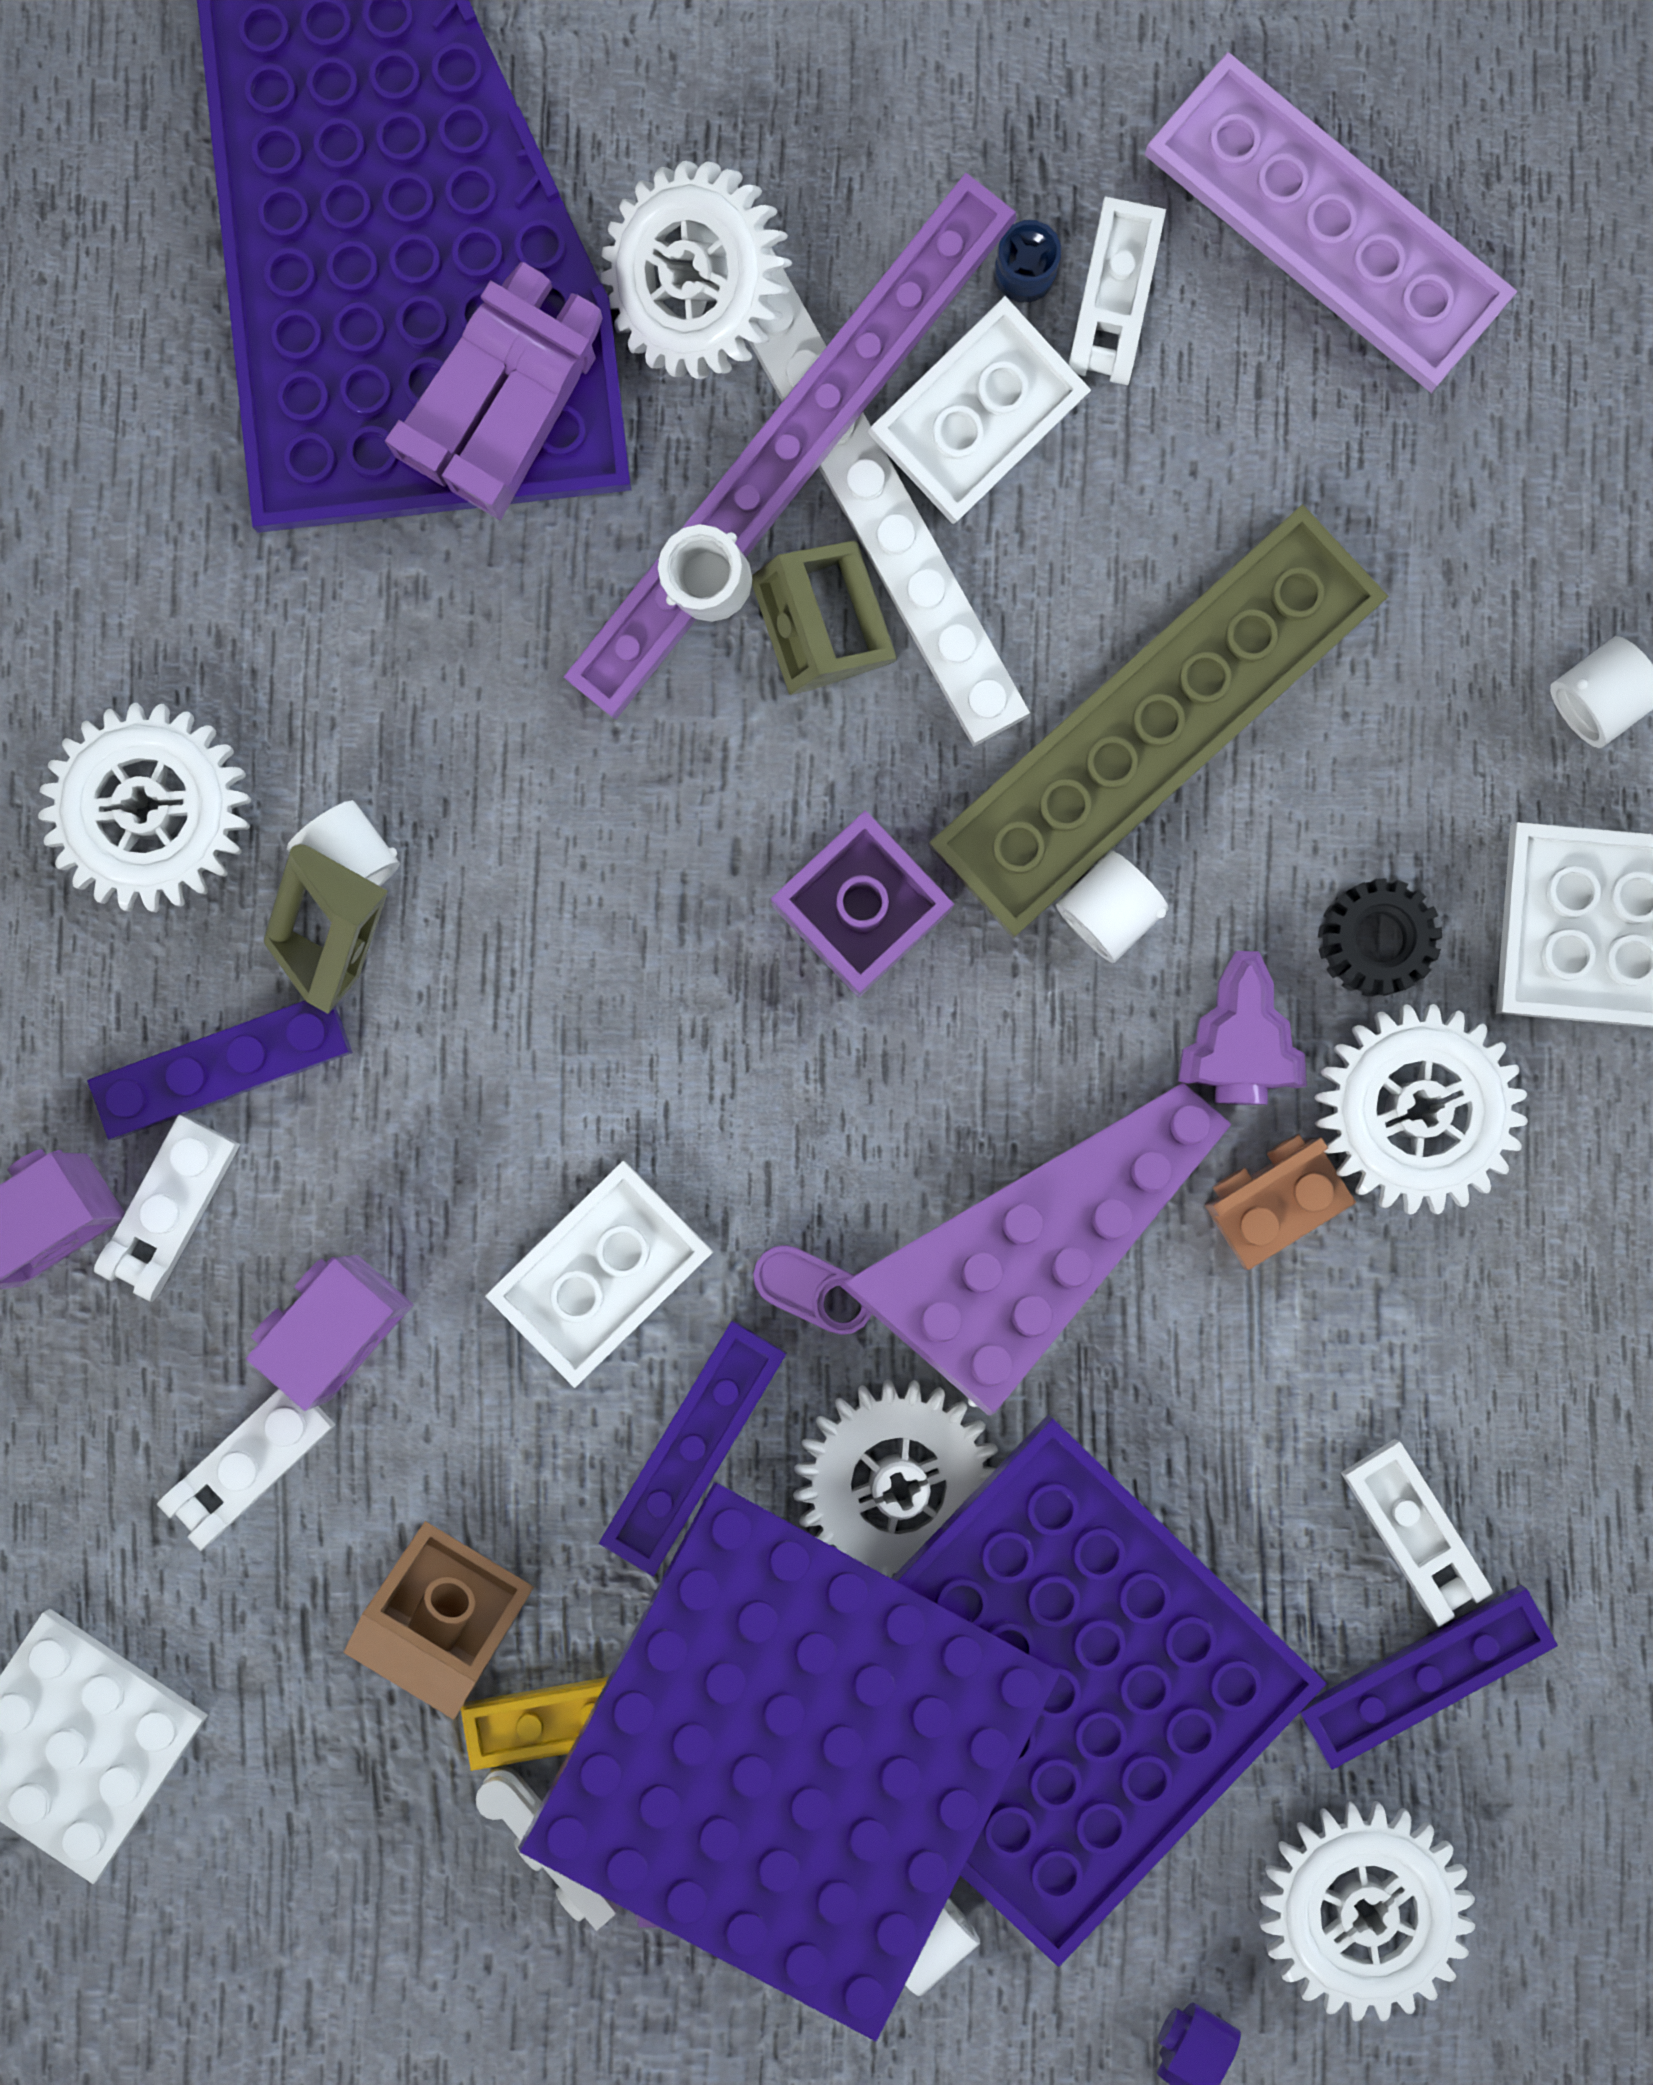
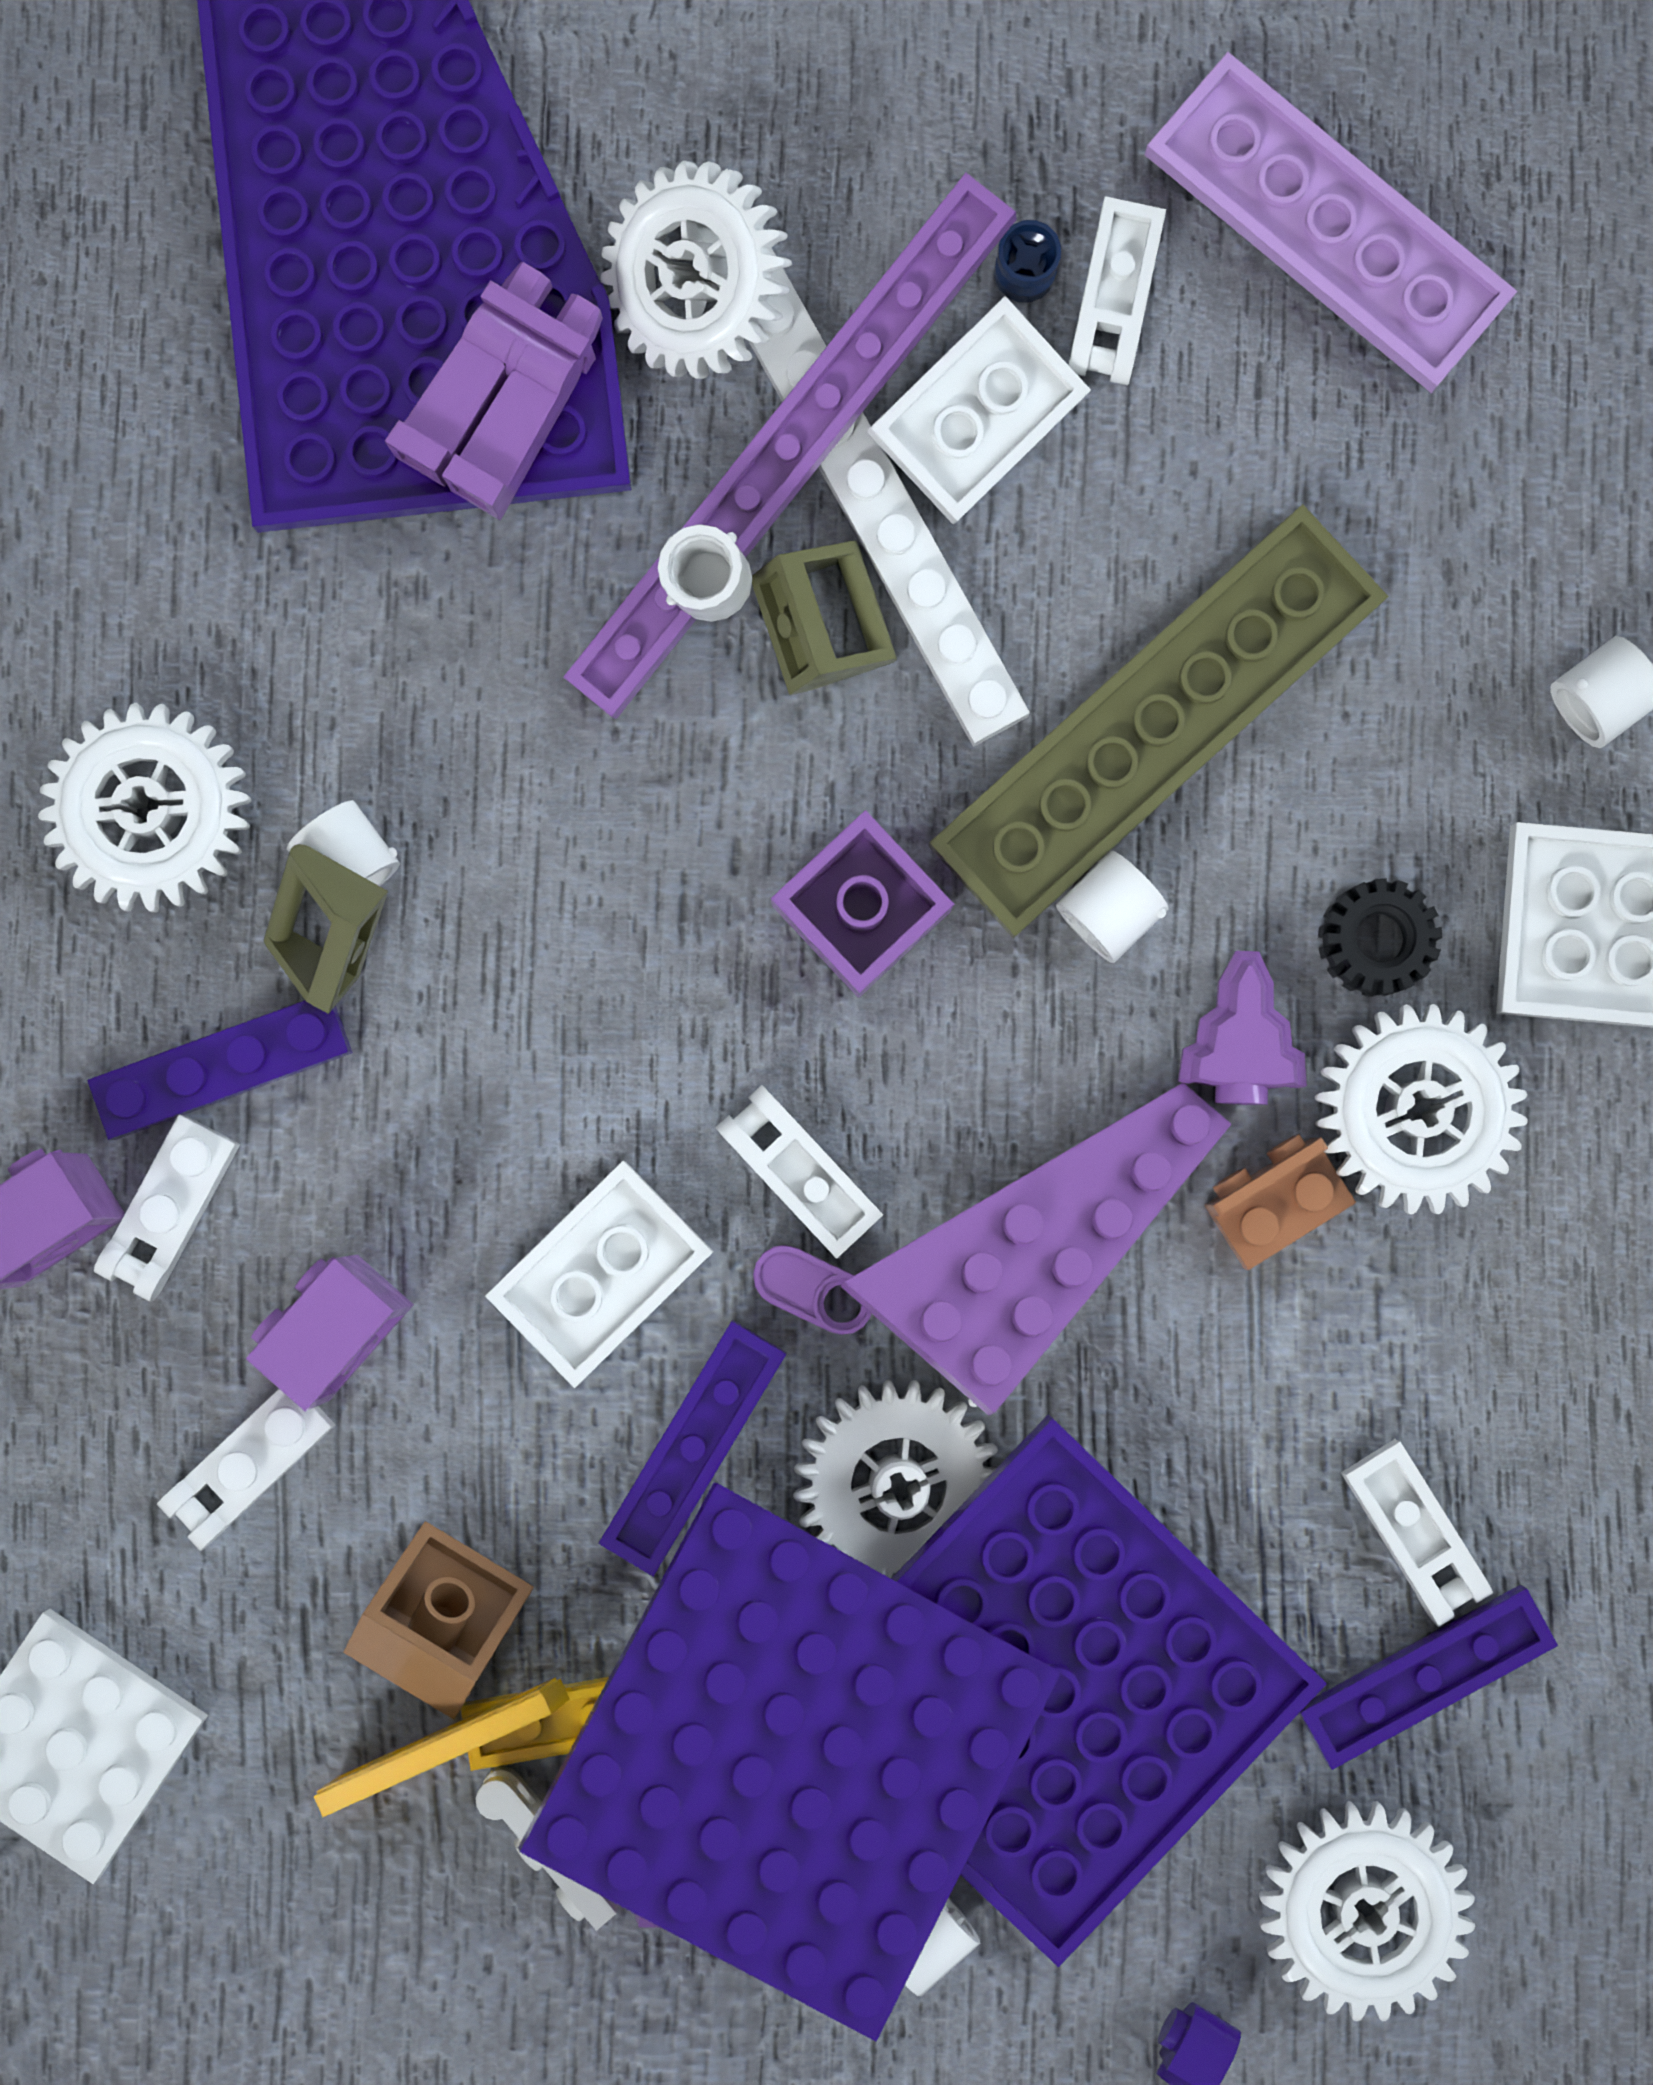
(441, 1746): none -> yellow tile
(801, 1174): none -> white plate

